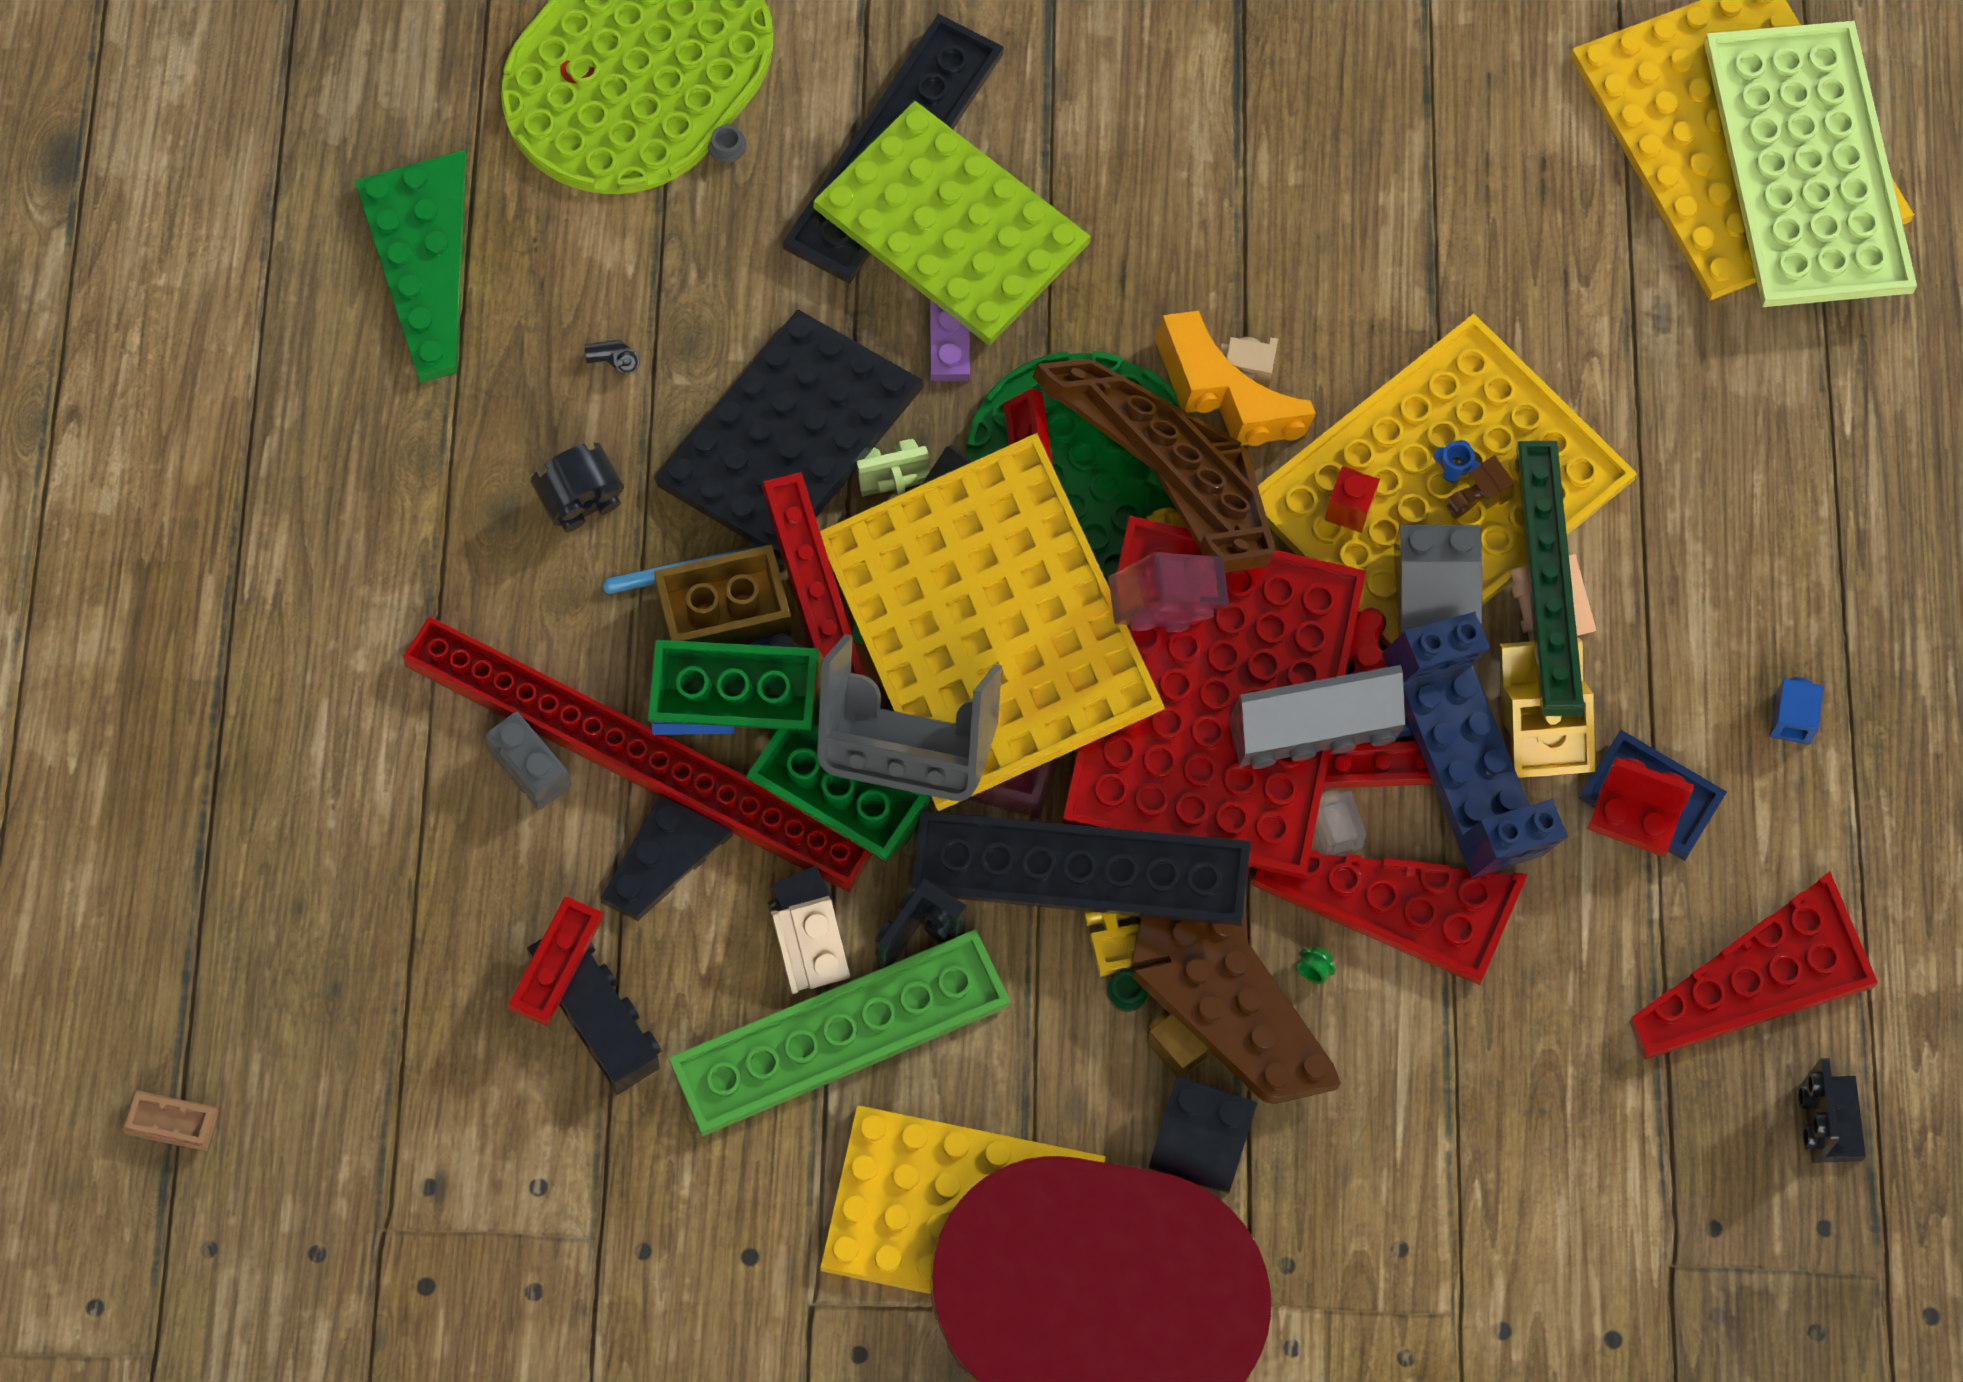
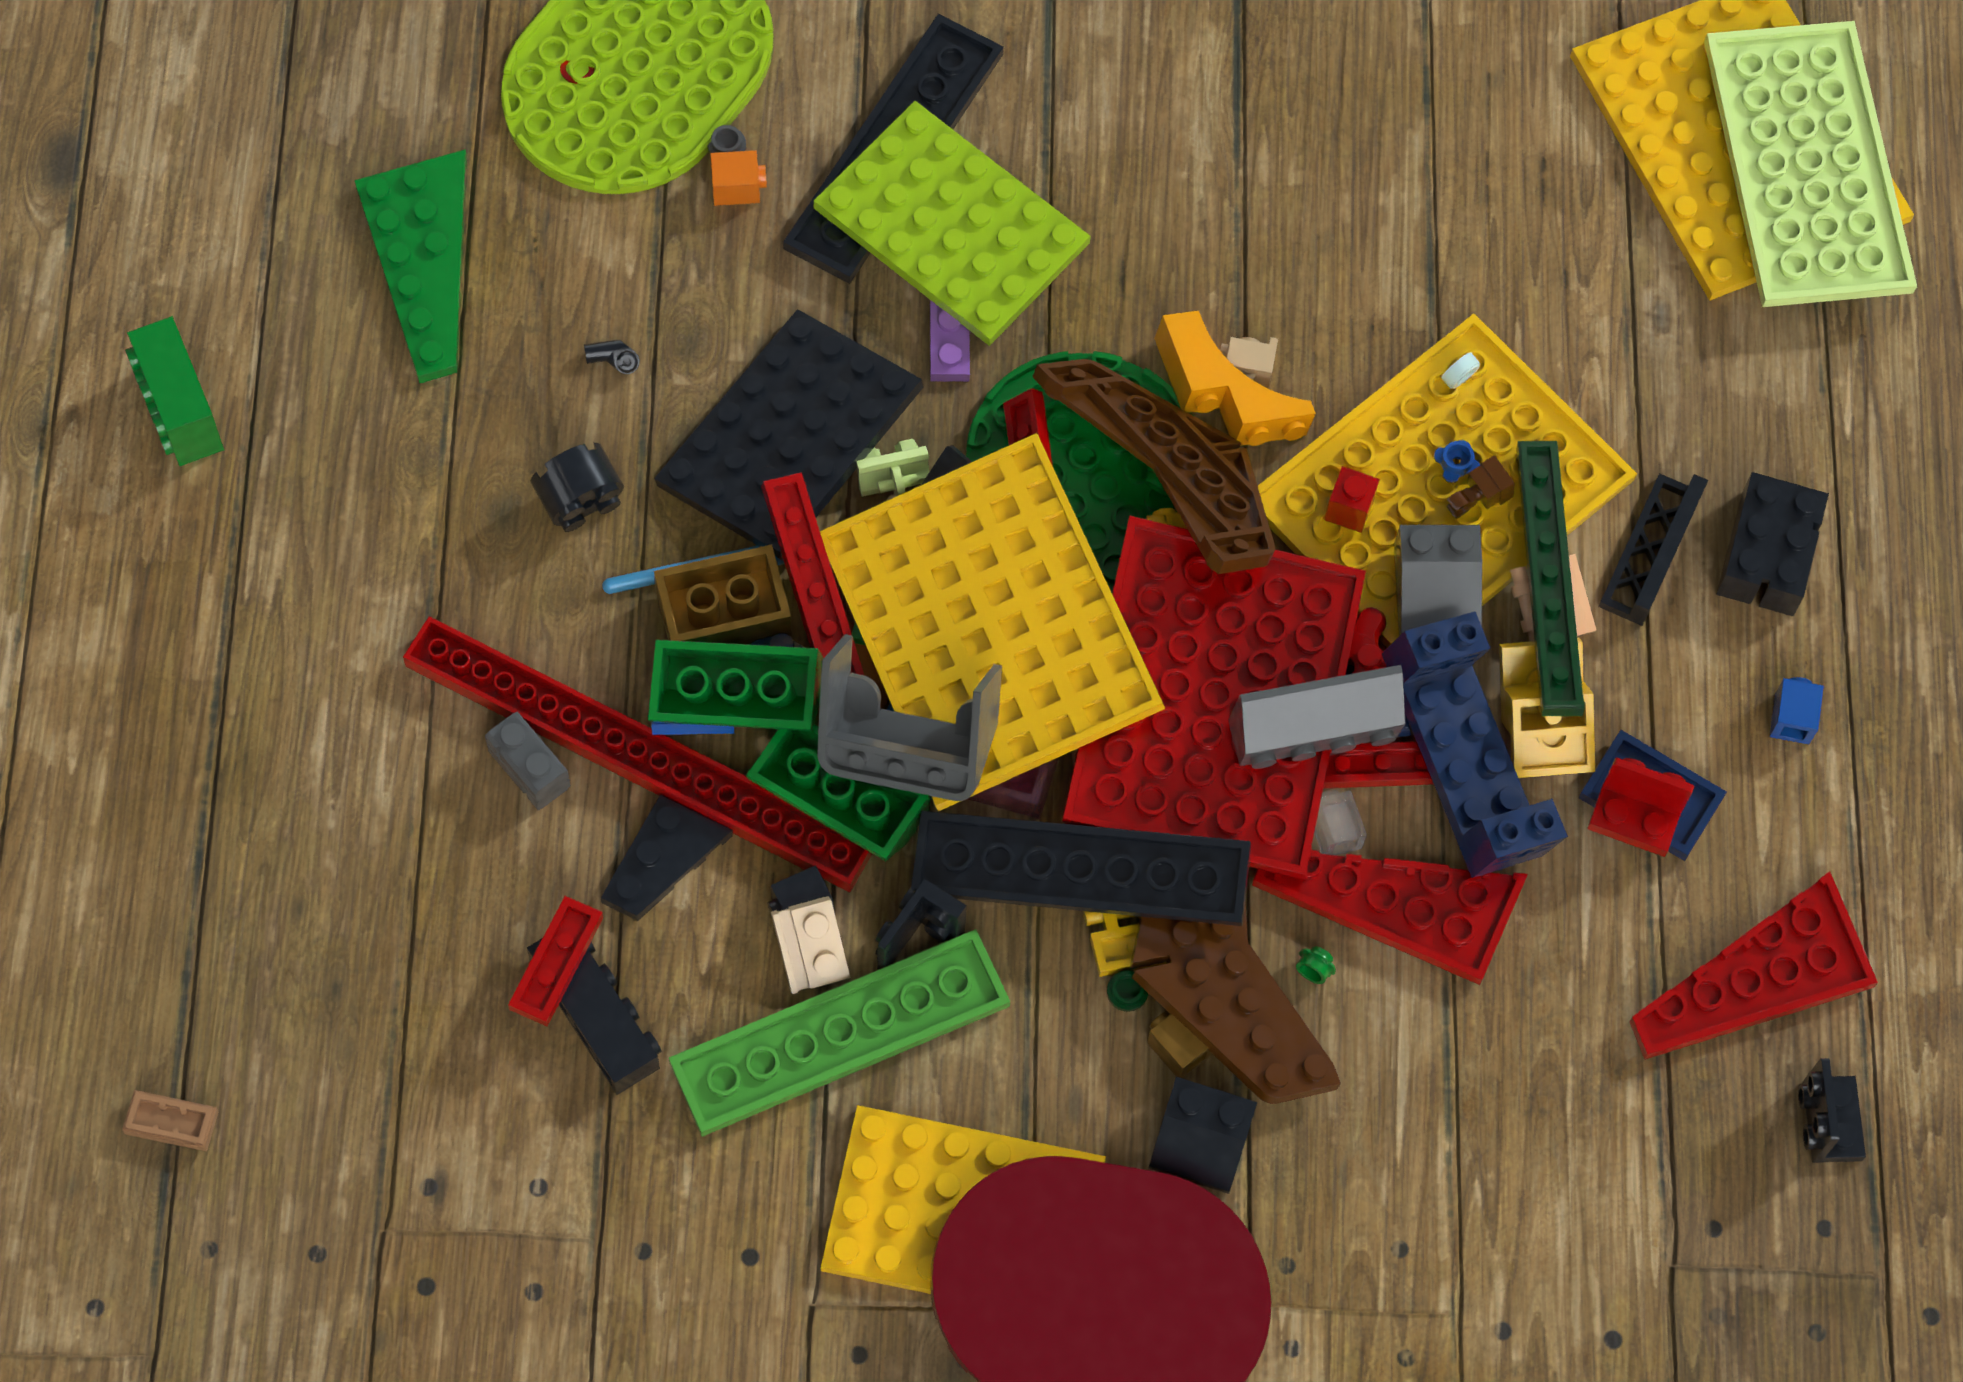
(173, 392): none -> green brick
(737, 177): none -> orange brick
(1168, 591): clear pink brick -> none
(1461, 371): none -> light aqua tile
(1668, 547): none -> black fence
(1772, 543): none -> black piece

